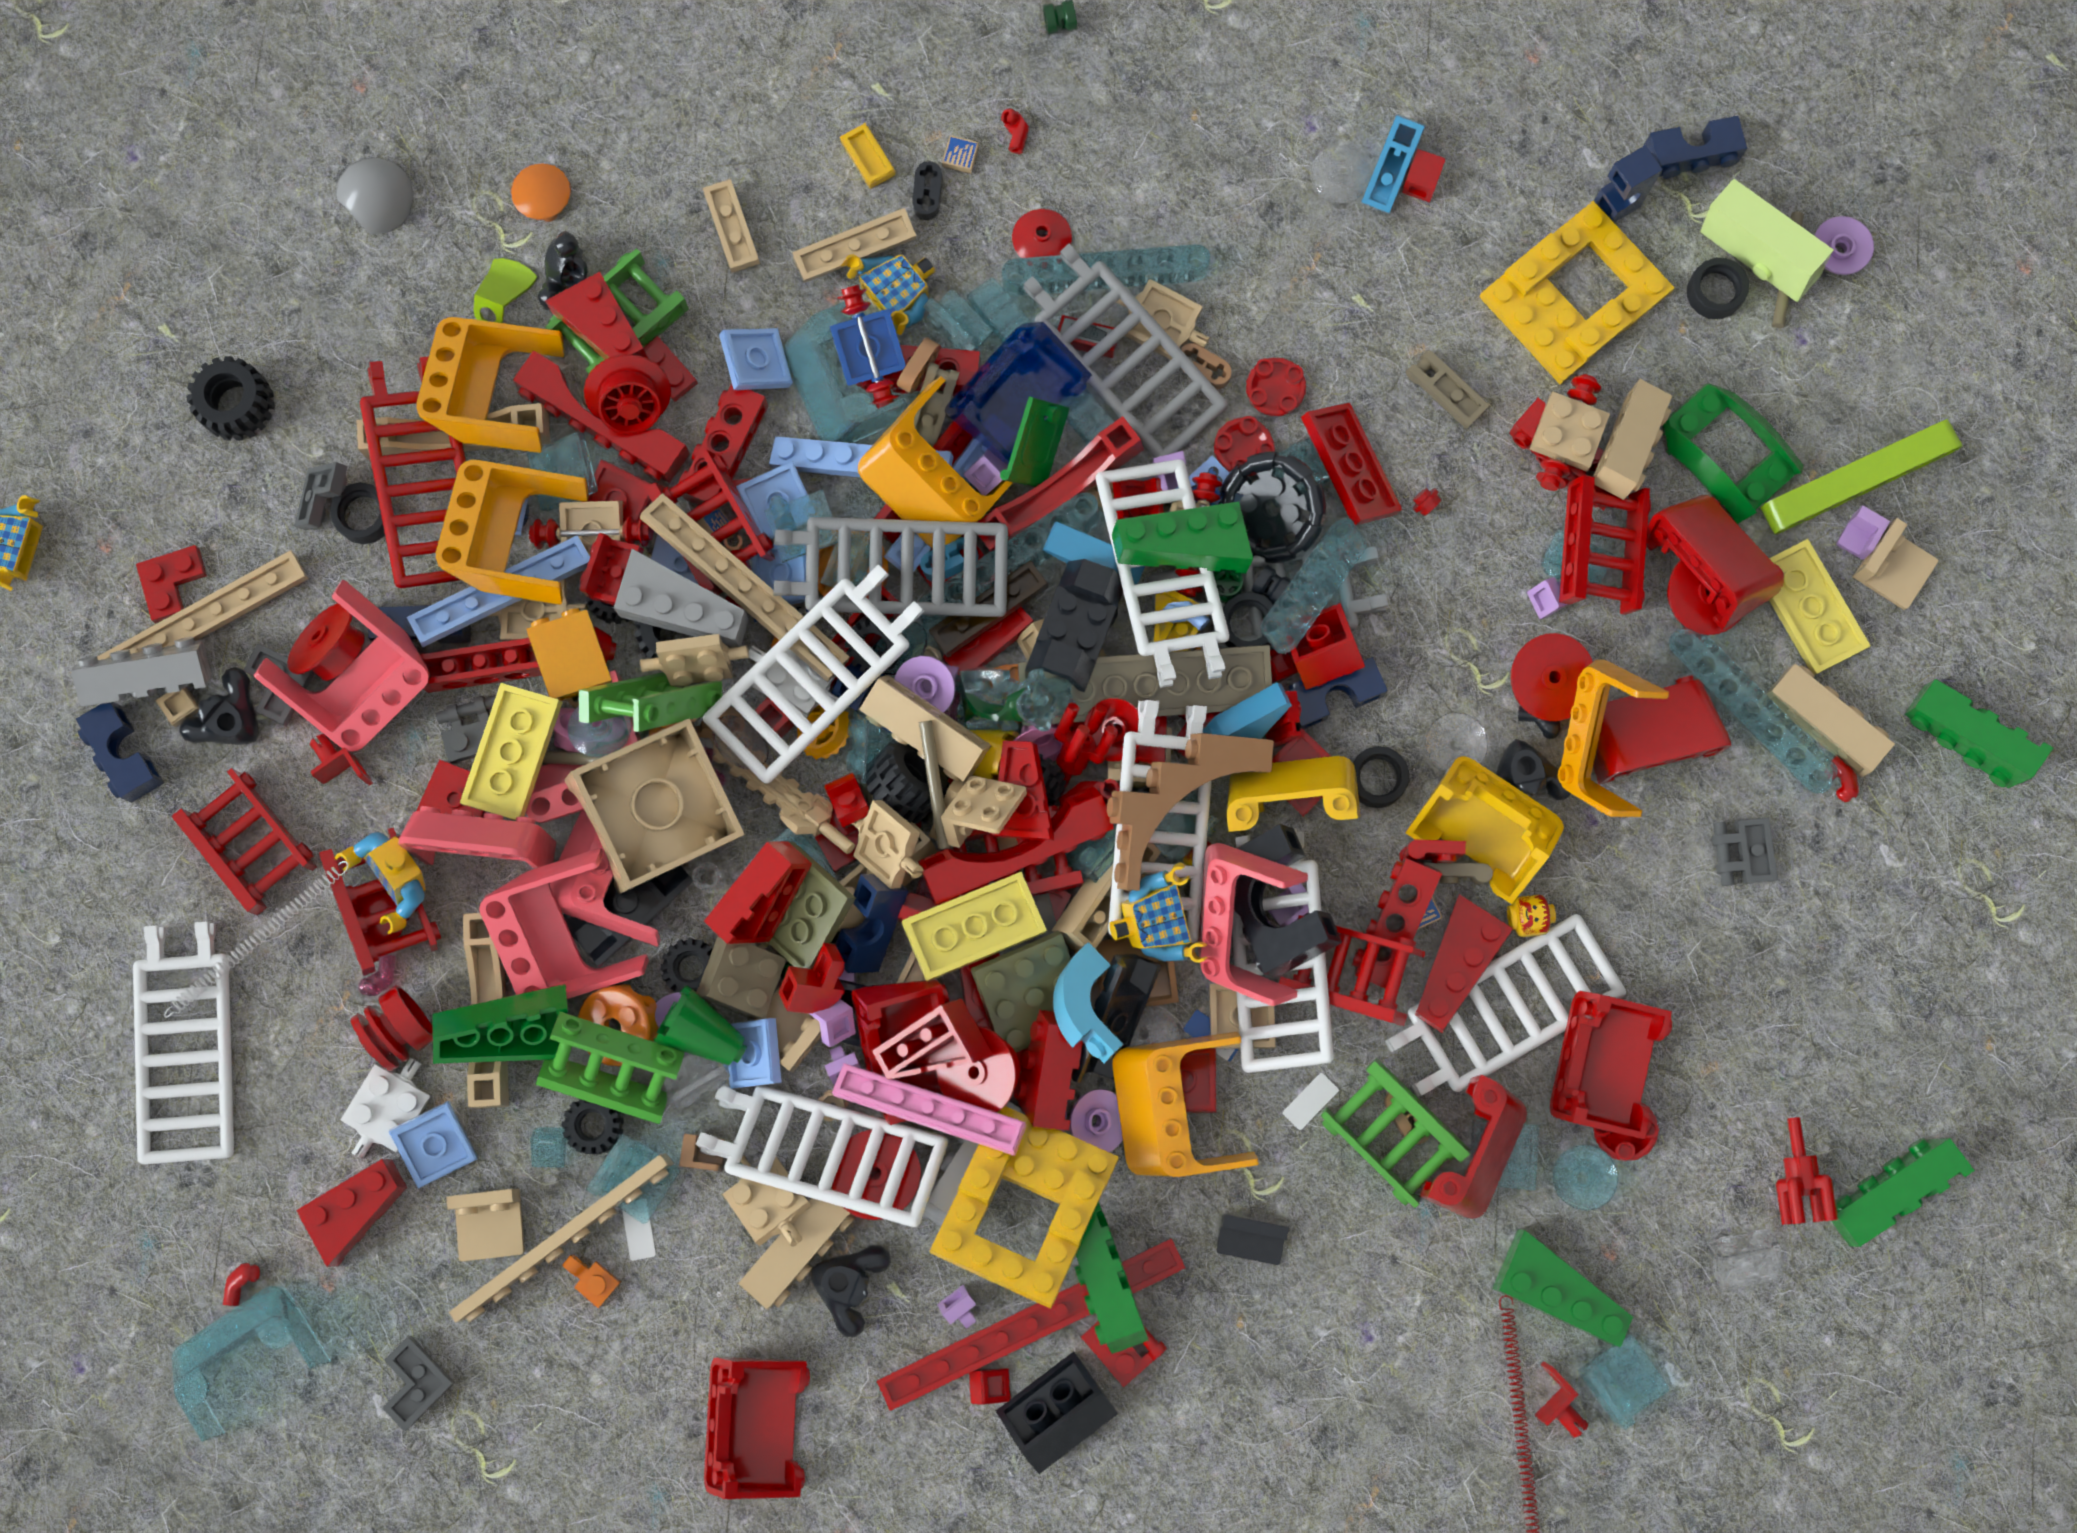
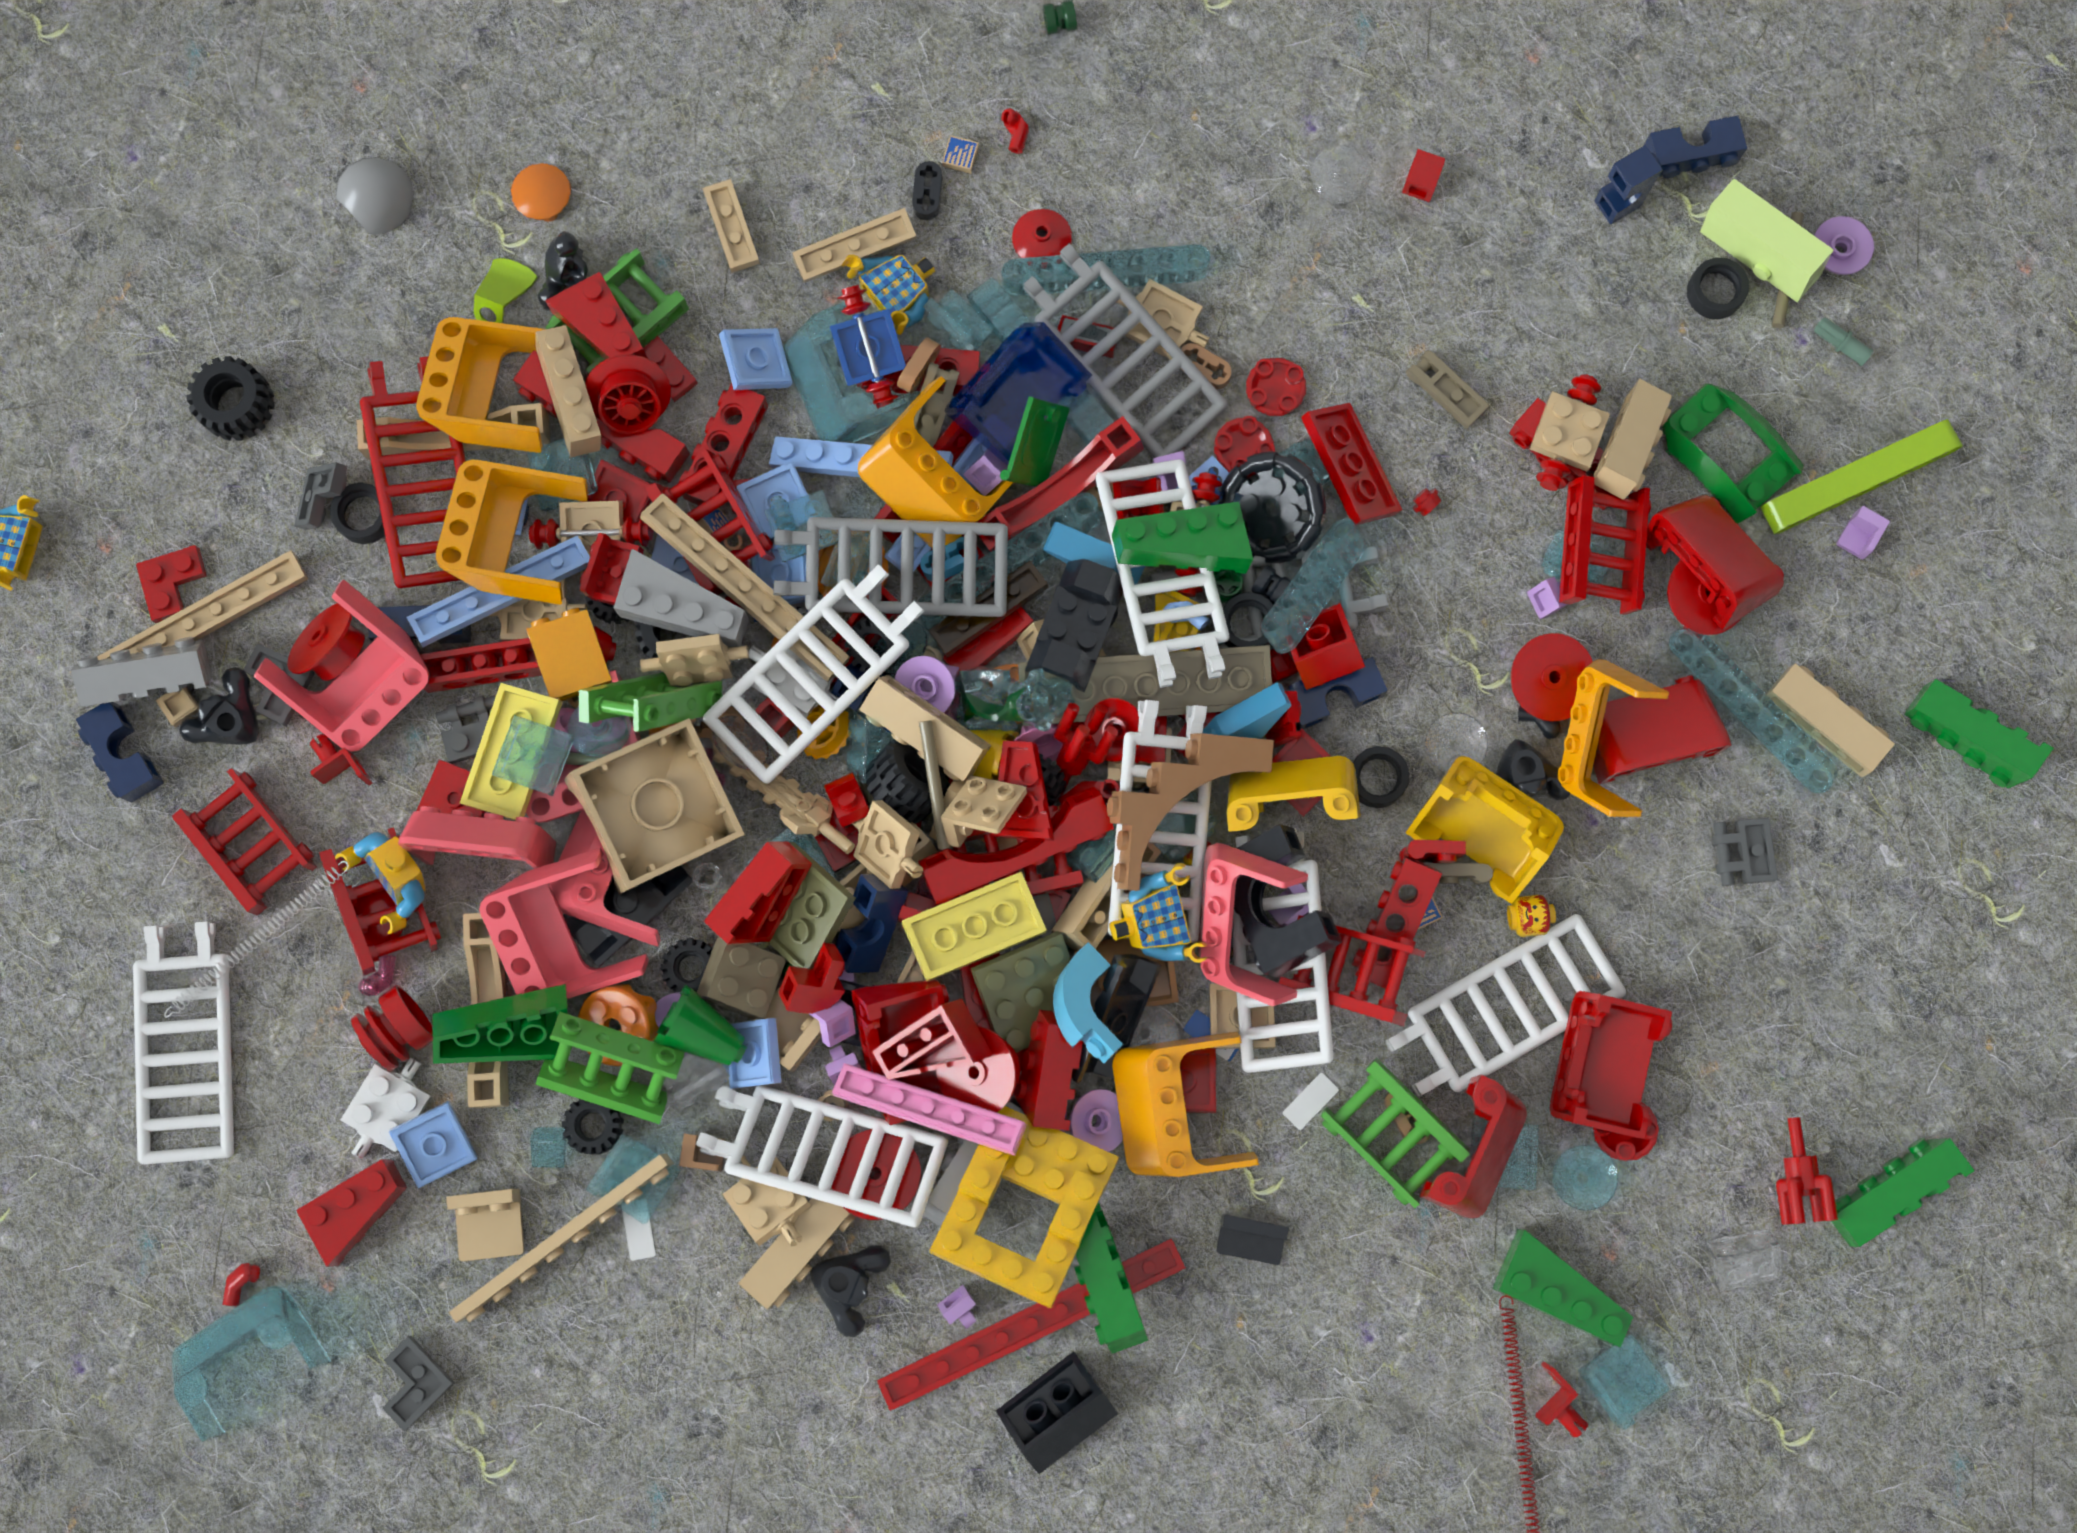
(533, 755): none -> clear light blue plate
(568, 391): none -> tan brick
(594, 1283): orange plate -> none
(753, 1428): red windscreen -> none
(867, 155): yellow tile -> none
(989, 1386): red slope -> none
(1126, 1363): red plate -> none
(1393, 163): dark azure slope -> none
(1464, 955): red wing -> none
(1547, 320): yellow piece -> none
(1815, 610): light yellow plate -> none
(1843, 341): none -> sand green axle
(1848, 780): red arm -> none
(1896, 567): tan bracket -> none

